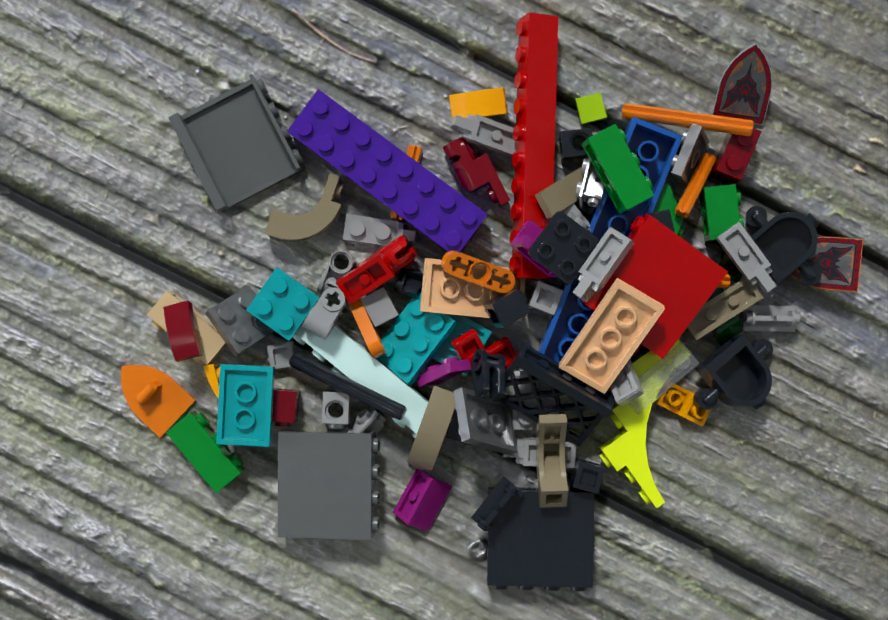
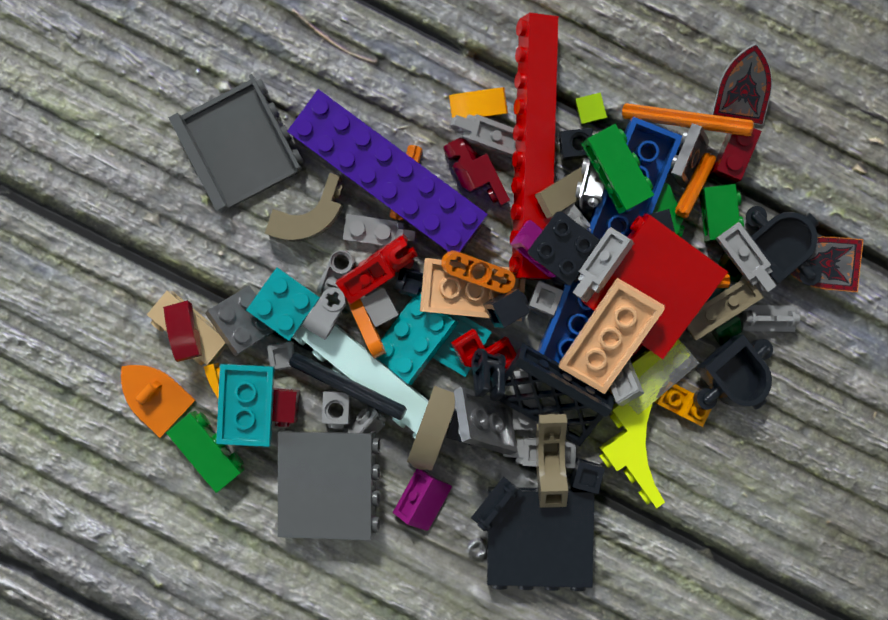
(438, 374): magenta plate -> none

